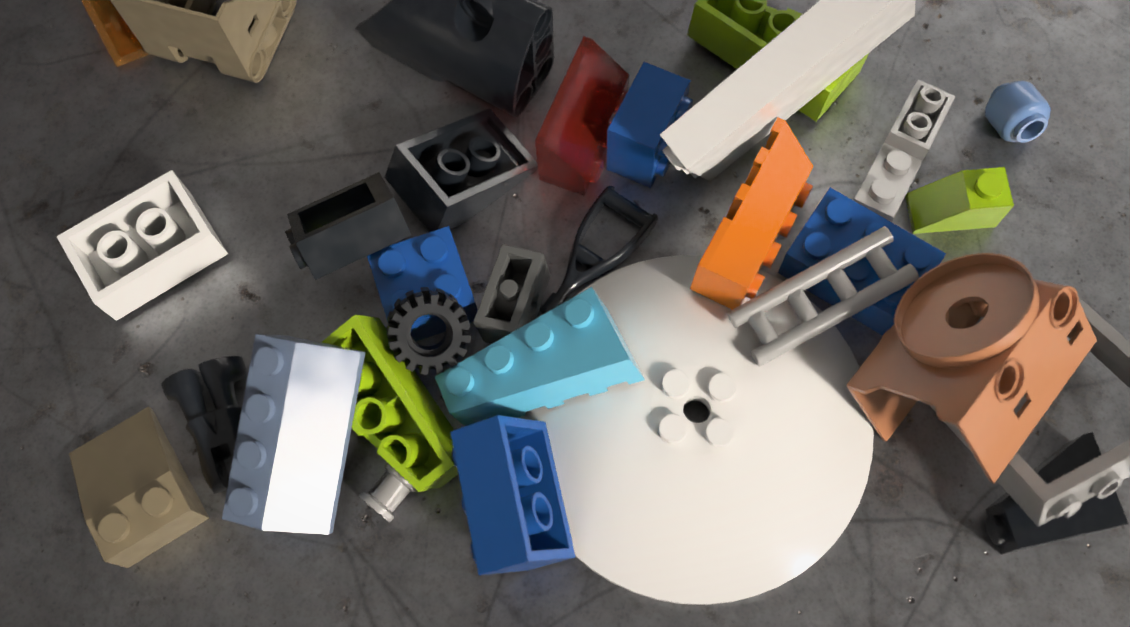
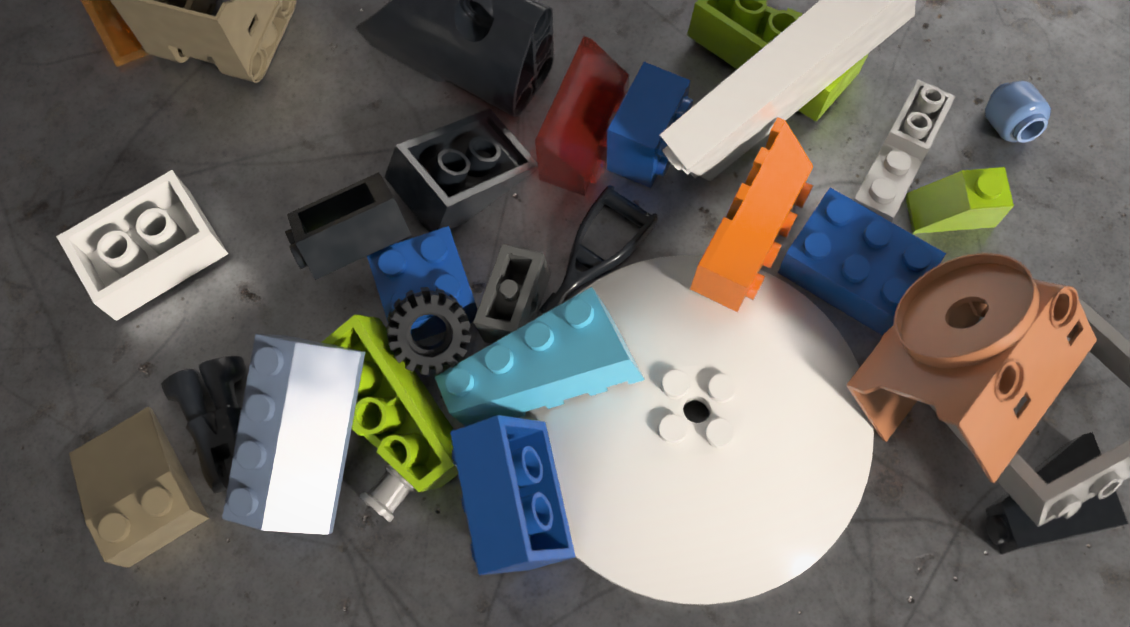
(812, 322): light grey bar -> none

